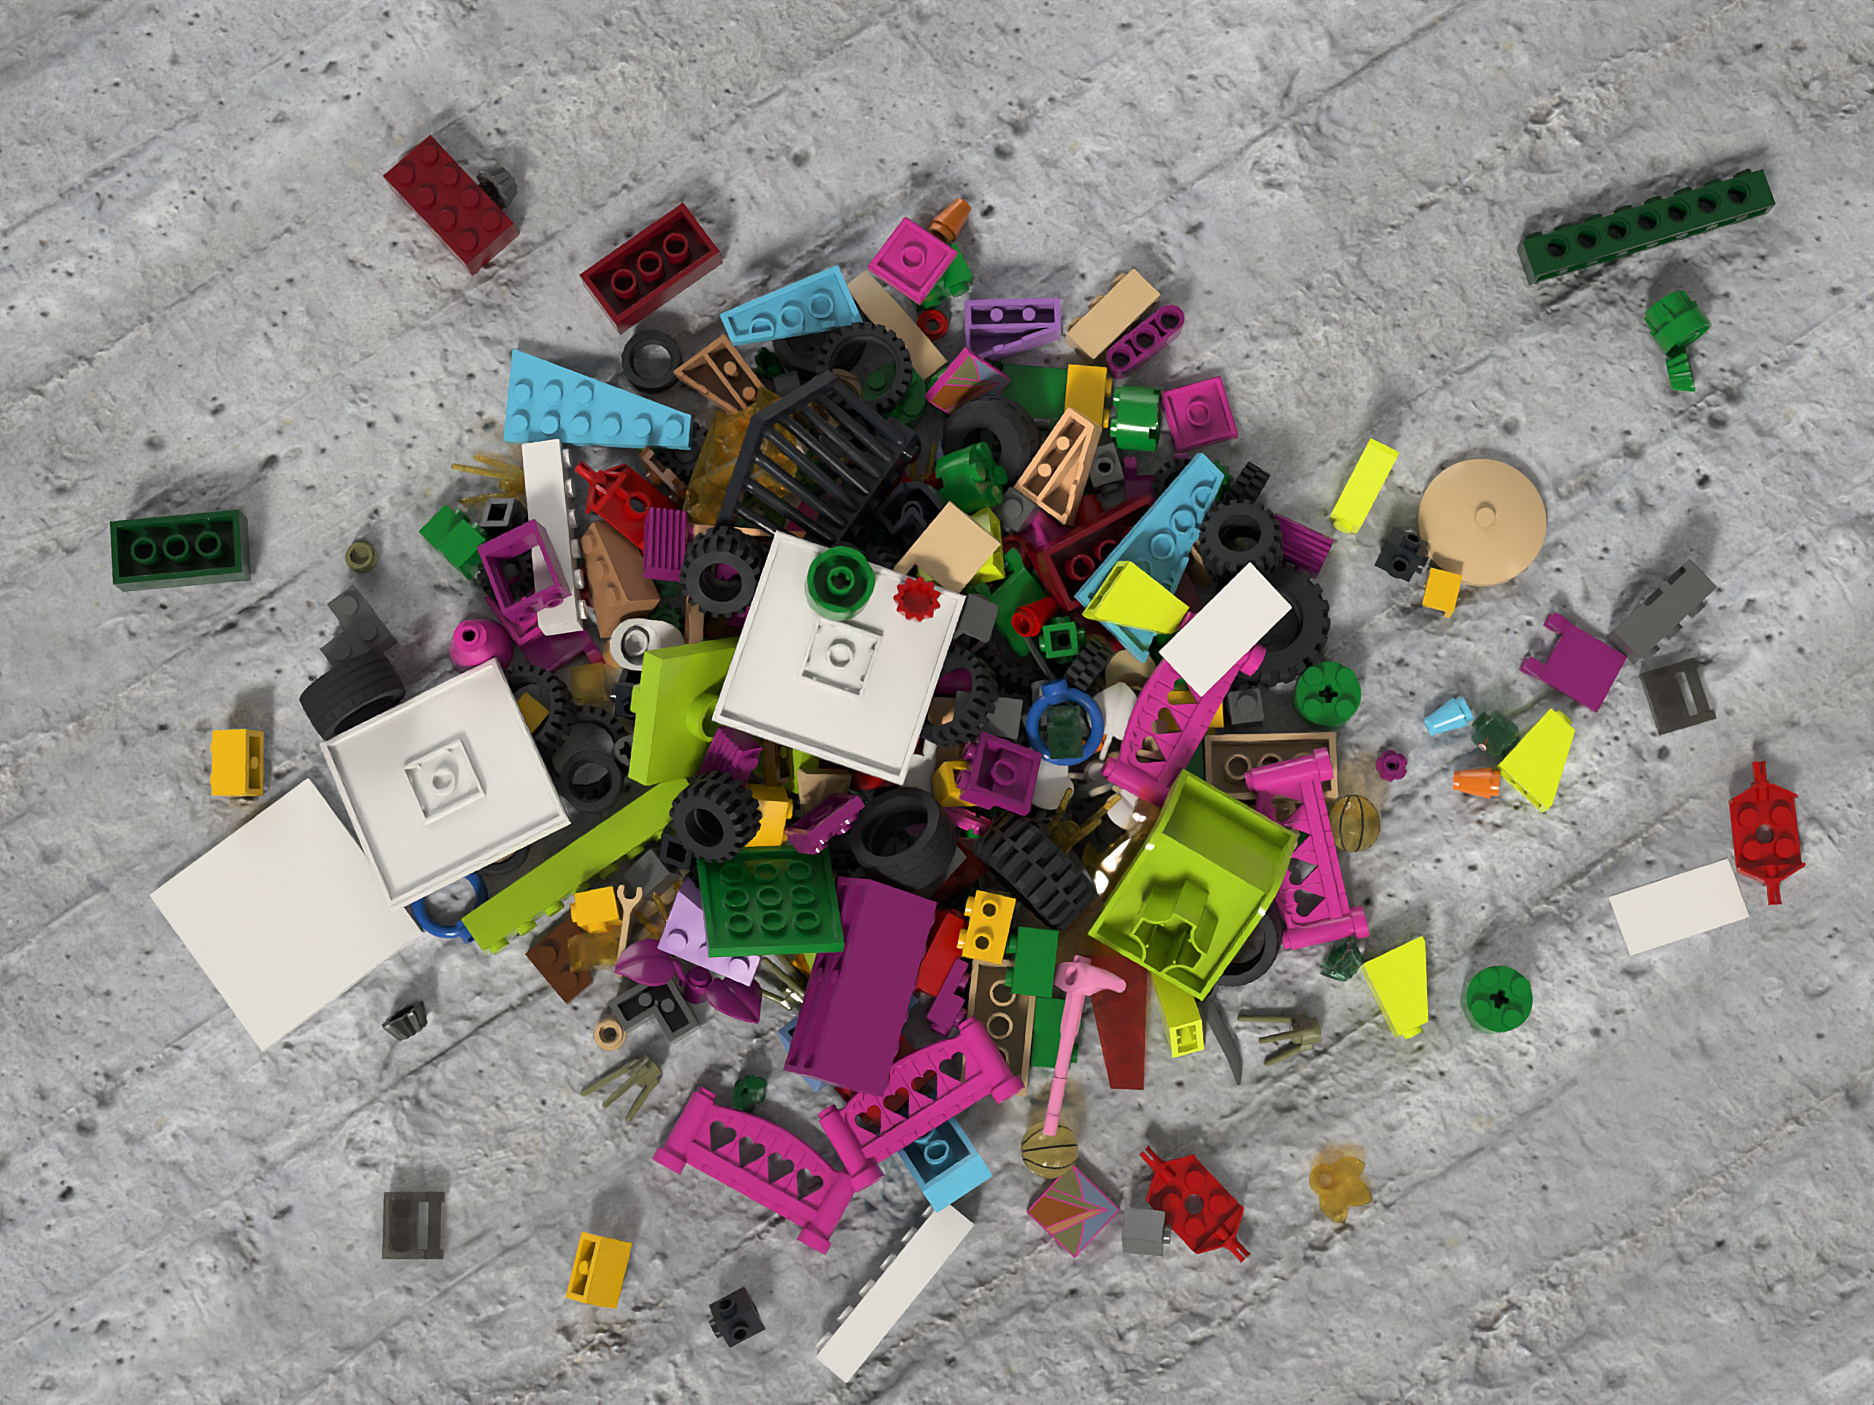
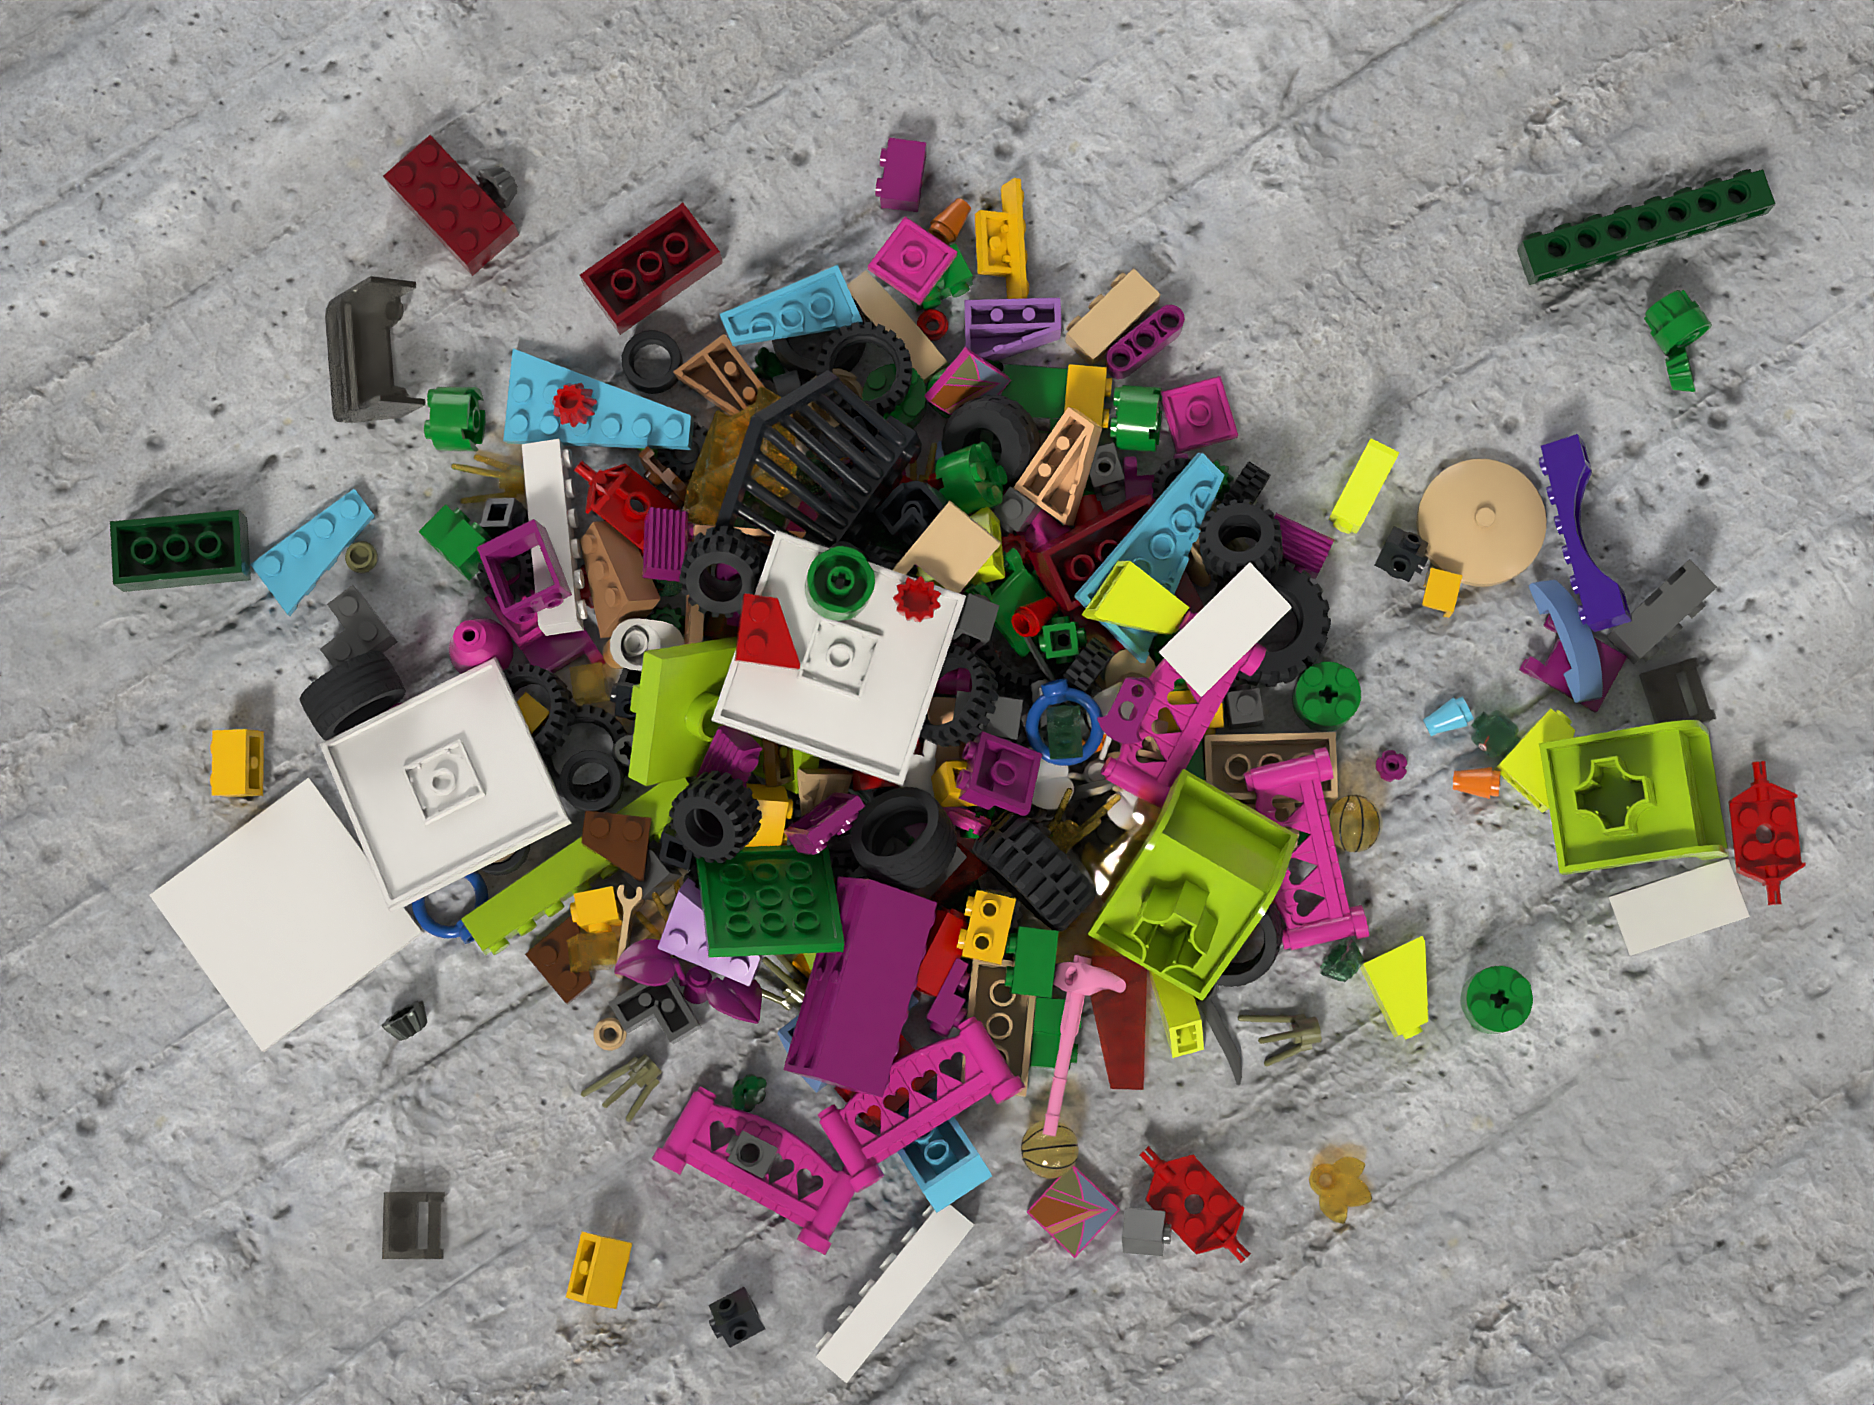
(305, 555): none -> medium azure wing
(362, 354): none -> clear smoke windscreen
(455, 418): none -> green brick
(573, 404): none -> red piece
(619, 840): none -> reddish brown wing
(764, 634): none -> red wing
(767, 1154): none -> dark grey brick
(902, 174): none -> magenta brick
(1001, 241): none -> yellow bracket
(1115, 724): none -> magenta piece
(1569, 472): none -> dark purple arch
(1577, 639): none -> medium blue slope
(1633, 797): none -> lime piece

